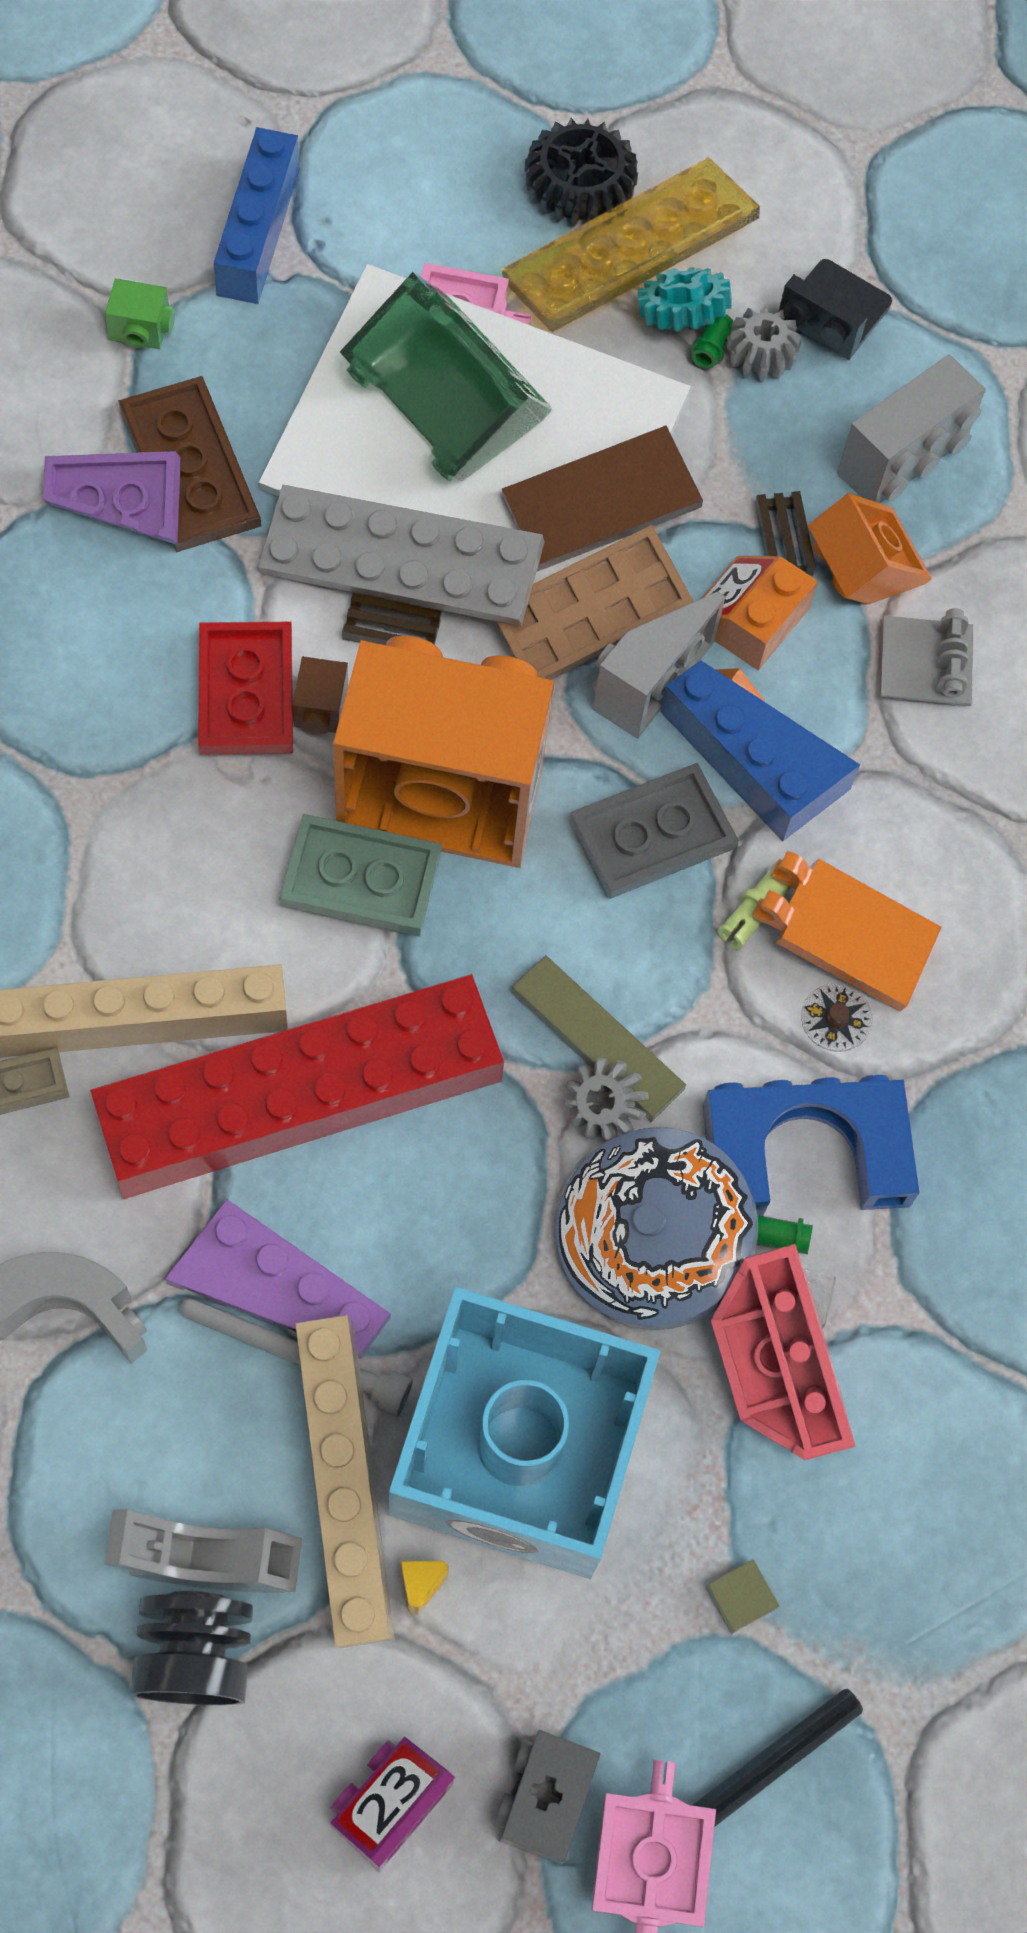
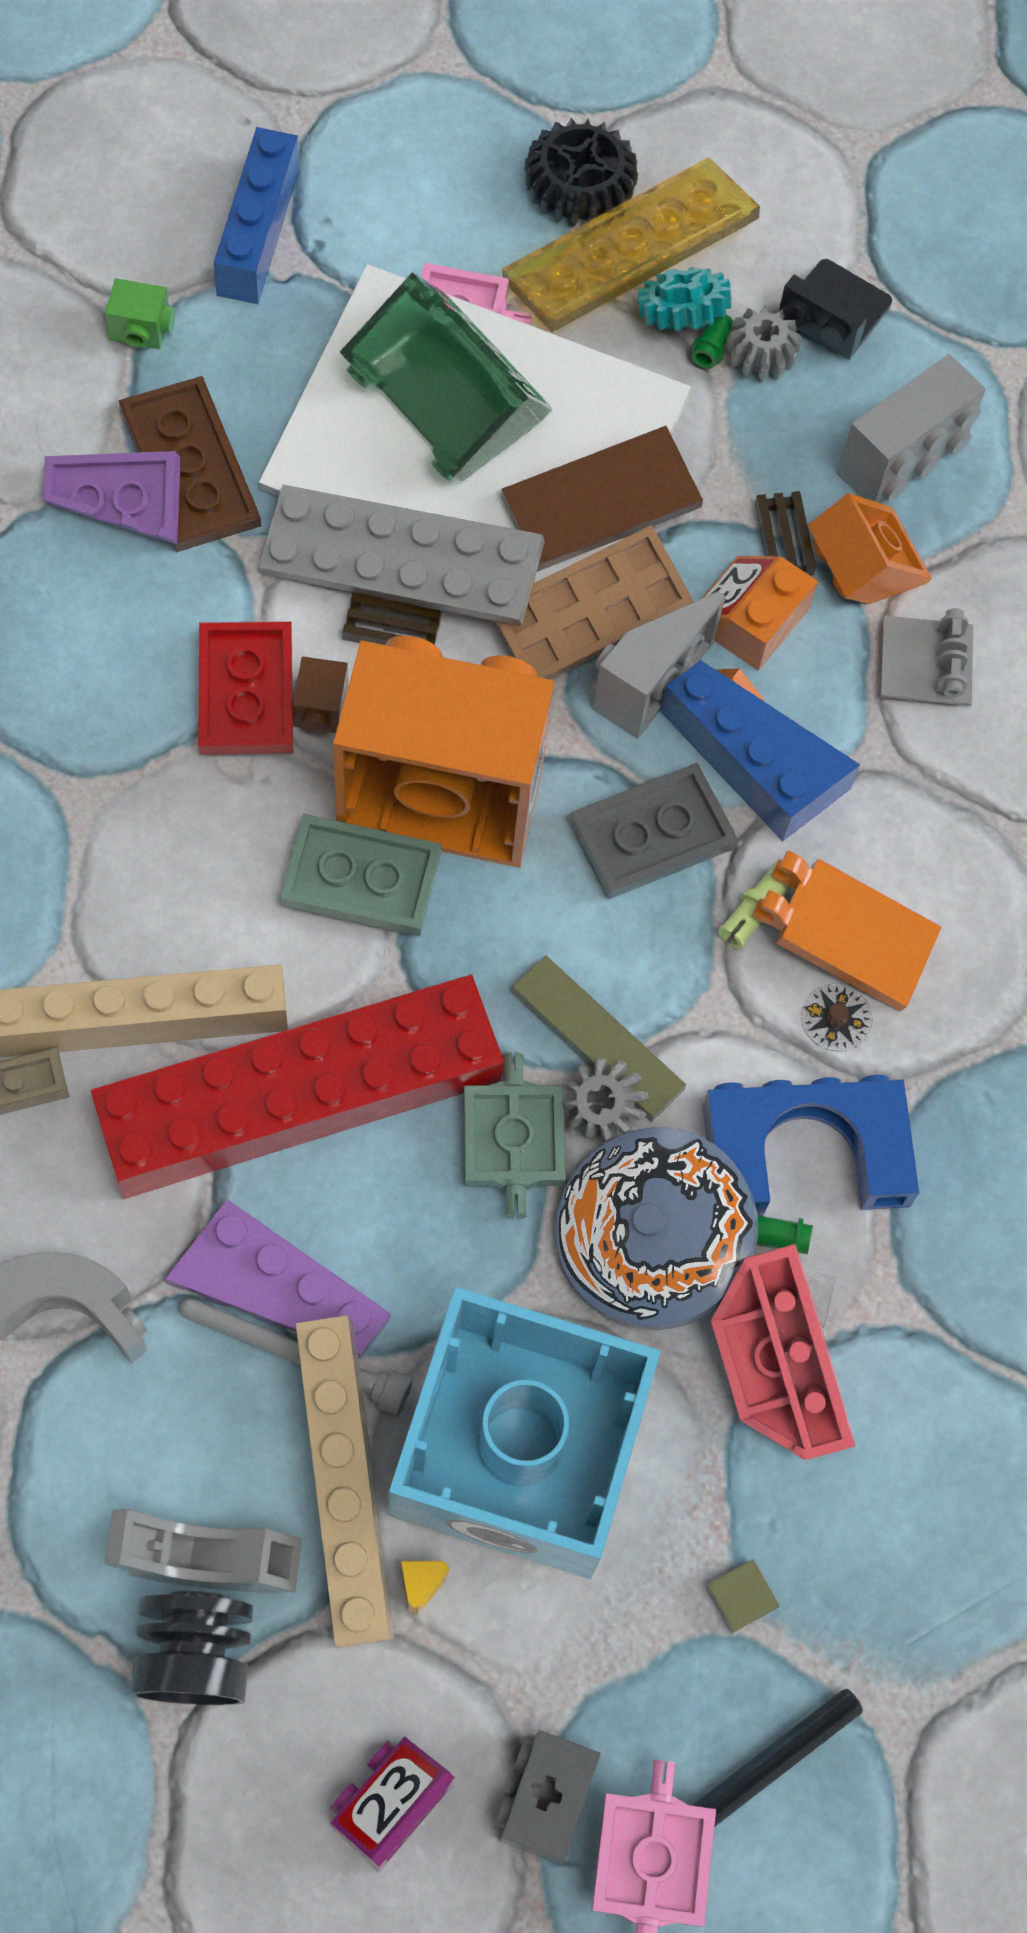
(514, 1135): none -> sand green plate

